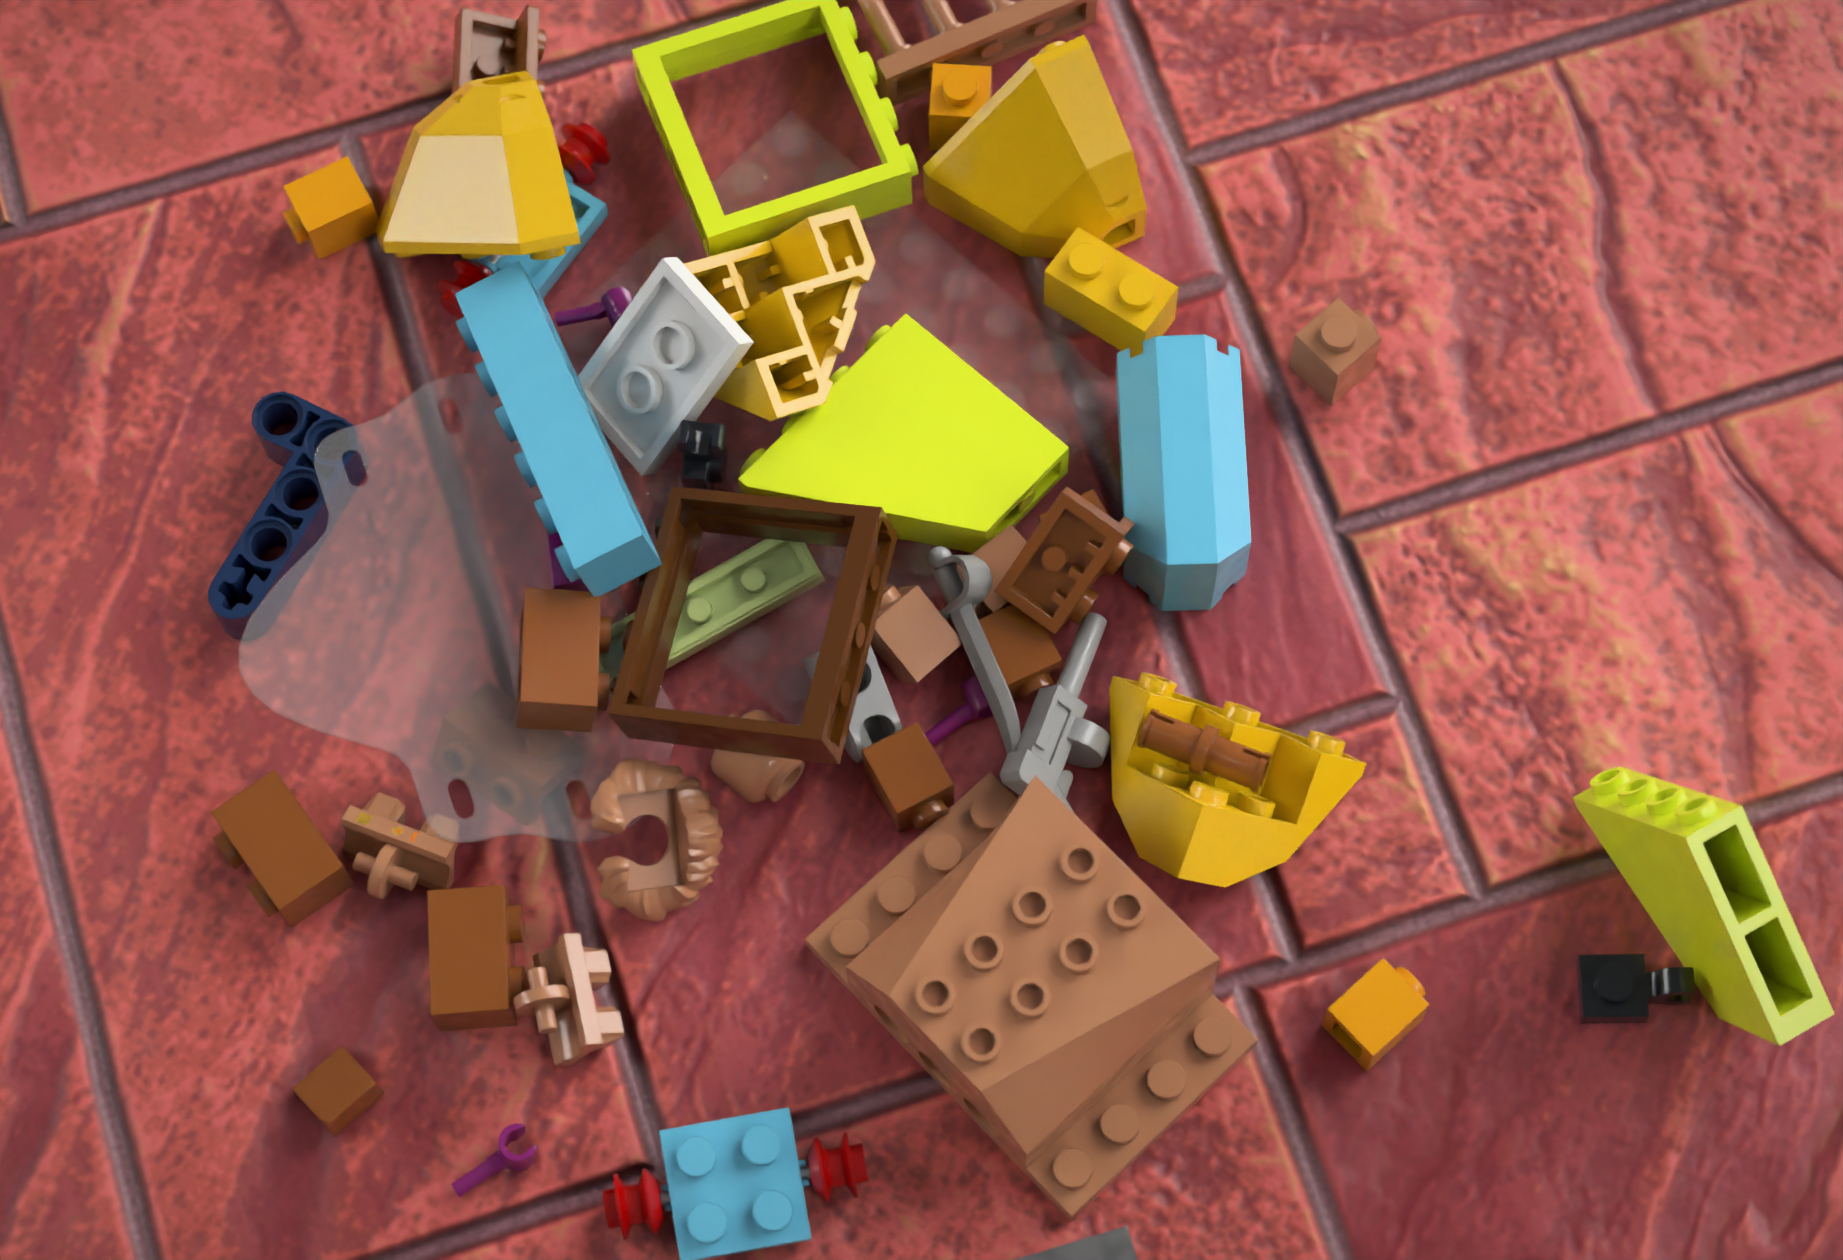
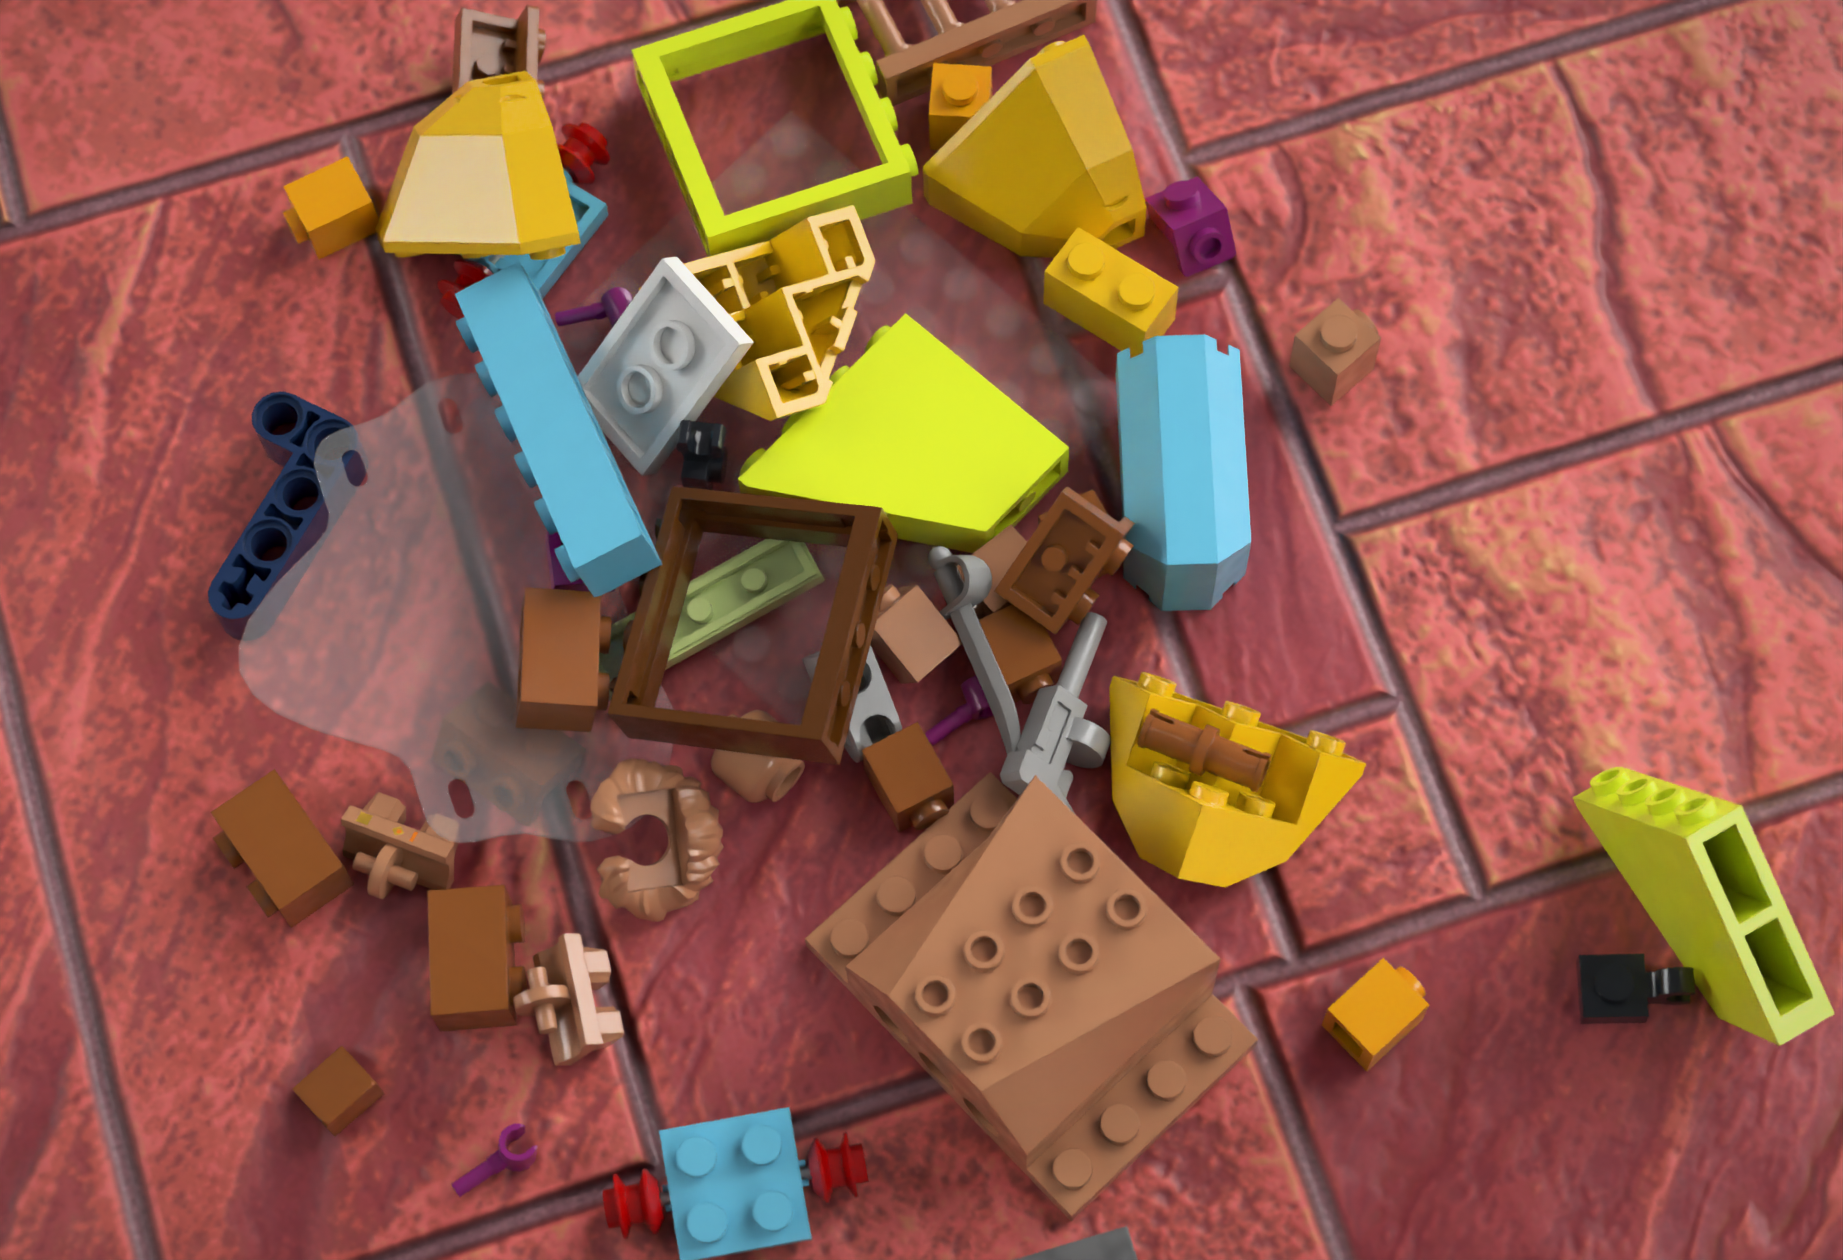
(1194, 225): none -> magenta bracket

